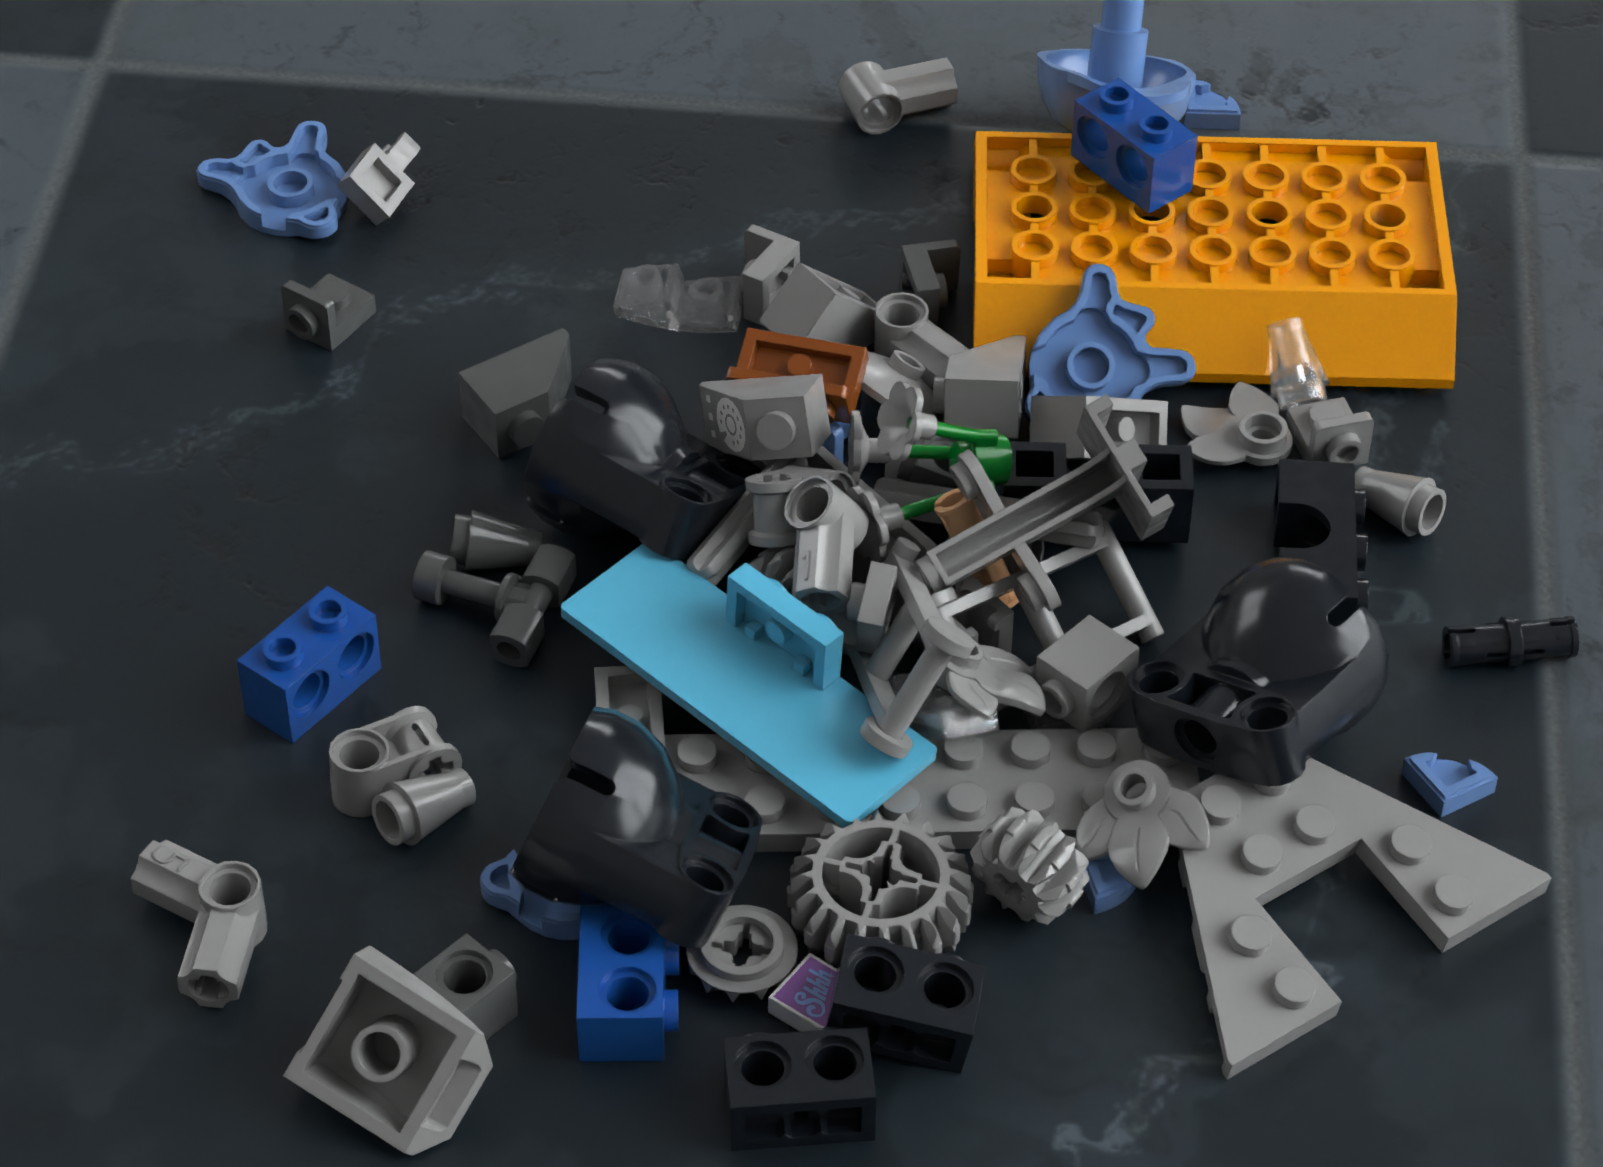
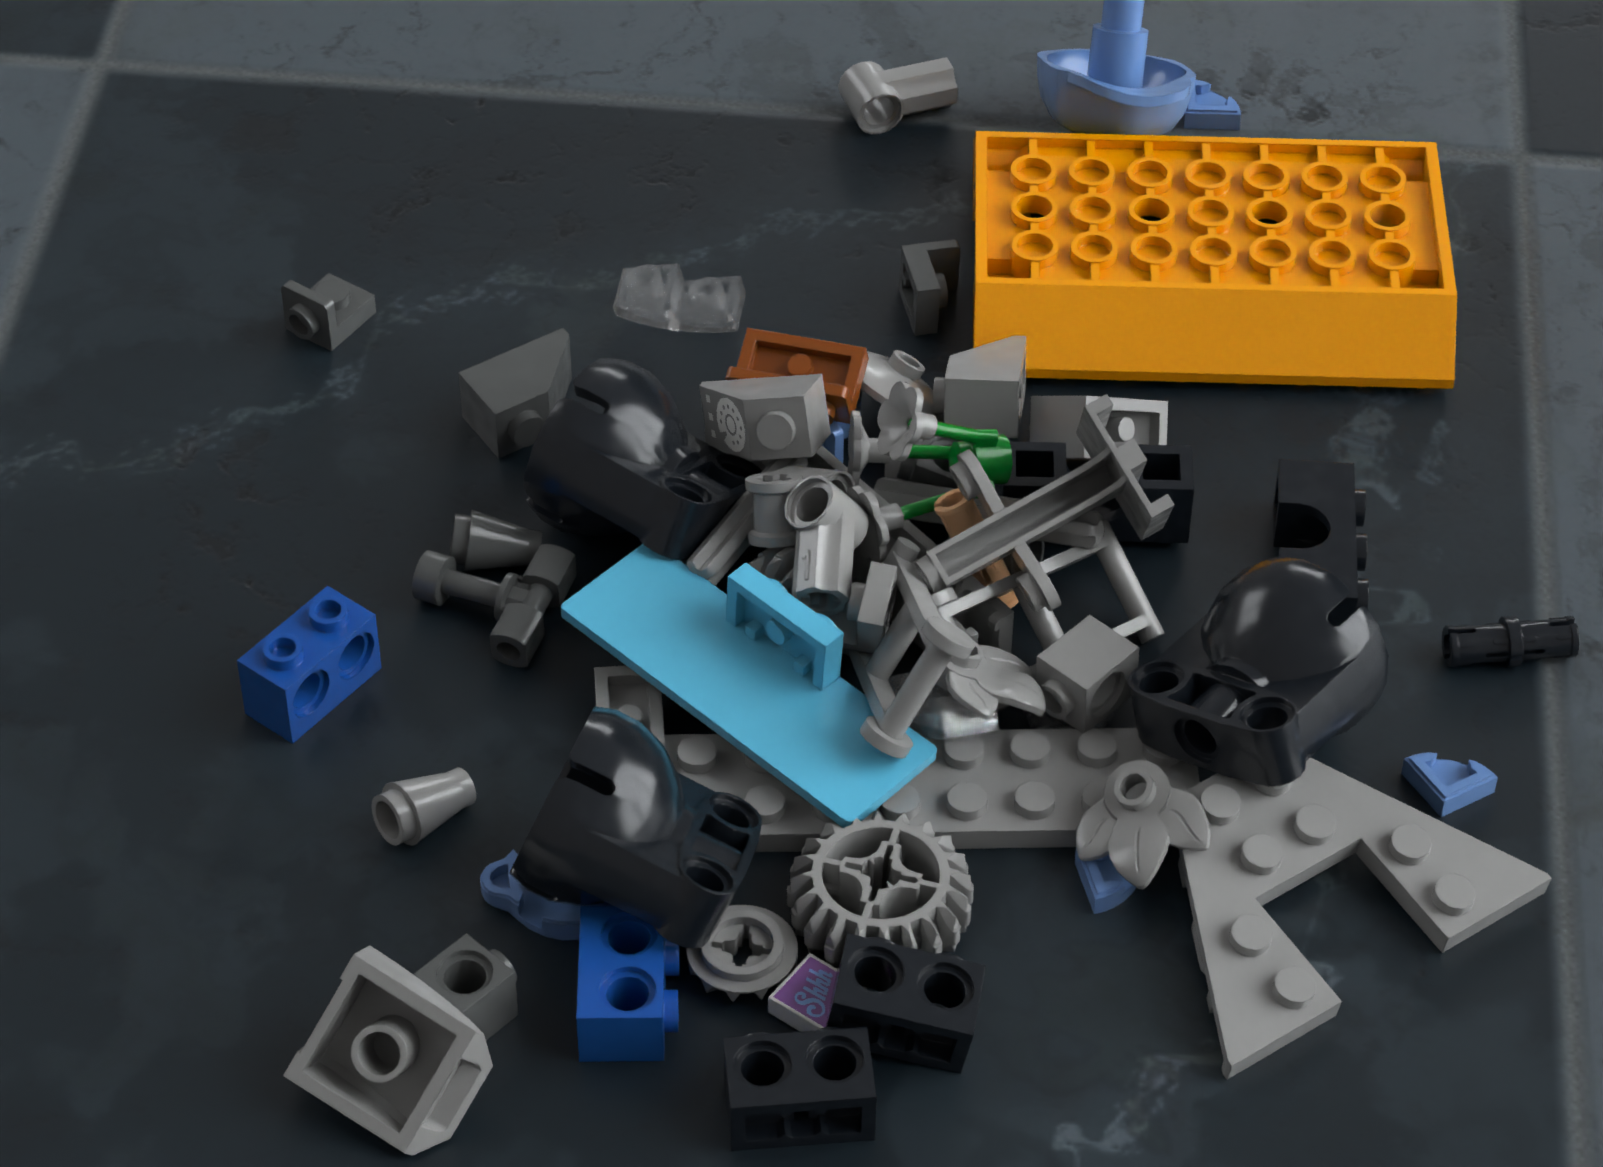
(226, 913): light grey piece -> none
(283, 187): medium blue tile -> none
(378, 179): light grey plate -> none
(386, 753): light grey piece -> none
(767, 267): light grey bracket -> none
(821, 309): light grey slope -> none
(905, 326): light grey piece -> none
(1030, 865): light grey gear -> none
(1102, 348): medium blue tile -> none
(1133, 145): blue brick -> none
(1242, 432): light grey plate -> none
(1294, 365): clear cone -> none
(1330, 431): light grey bracket -> none
(1403, 500): light grey cone -> none

